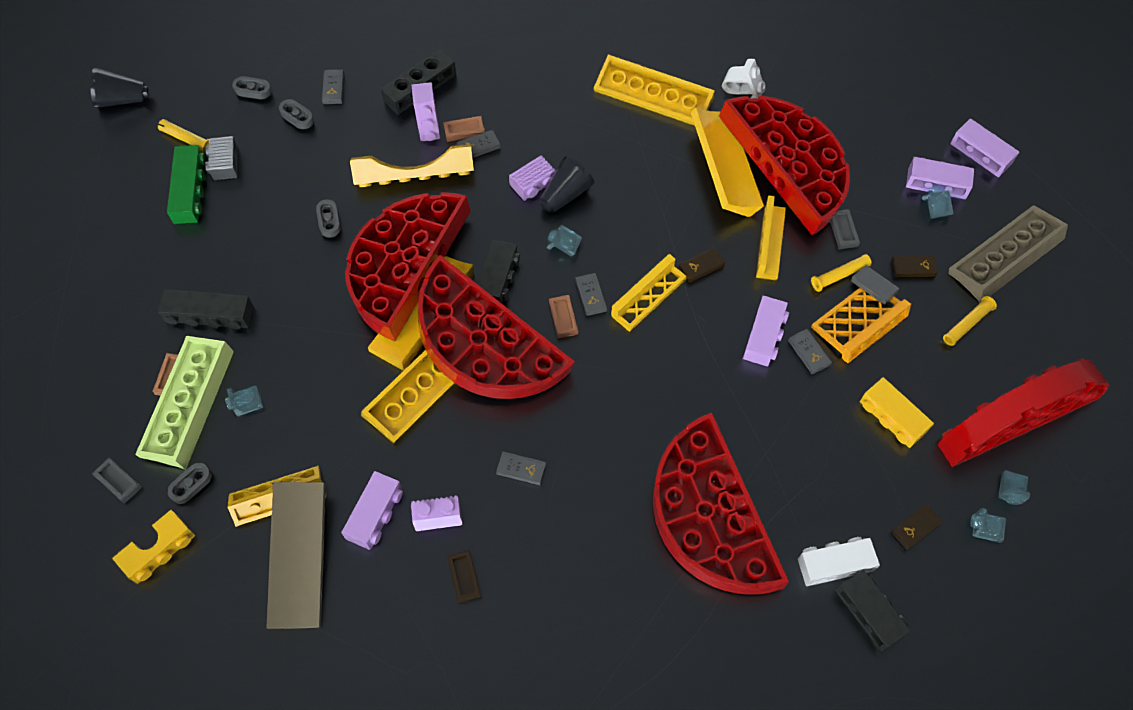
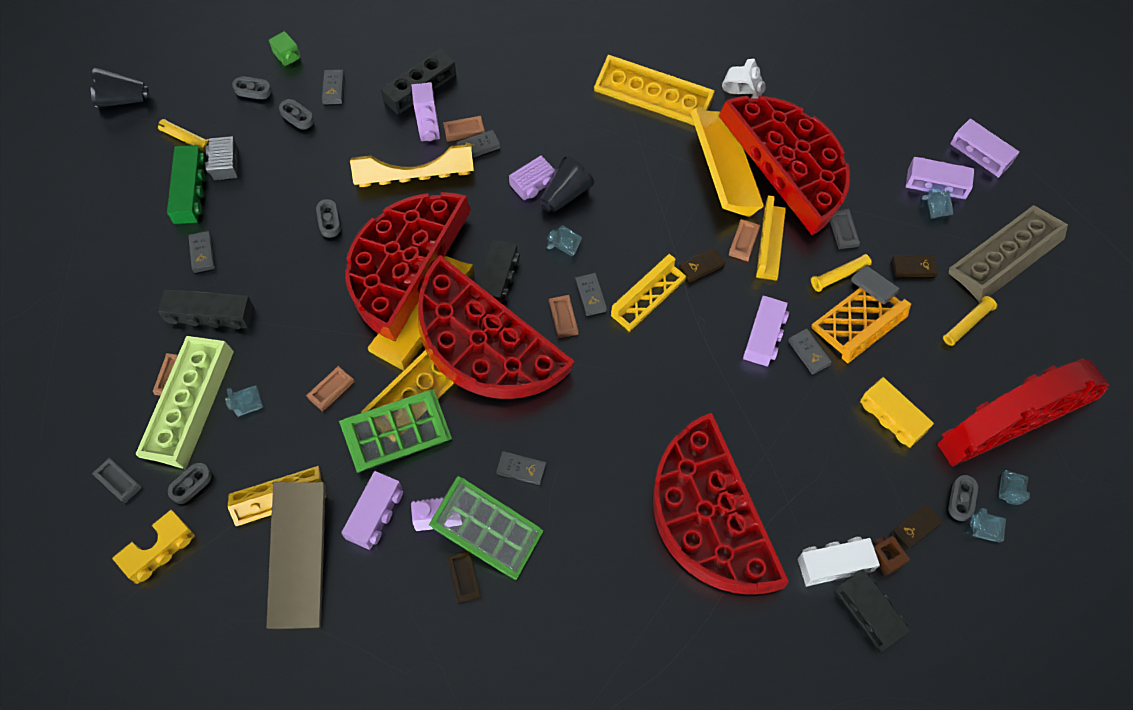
(201, 252): none -> dark grey tile
(284, 48): none -> bright green brick
(330, 388): none -> nougat tile
(395, 430): none -> bright green piece
(486, 527): none -> clear piece
(744, 240): none -> nougat tile
(896, 554): none -> reddish brown brick
(963, 499): none -> dark grey plate

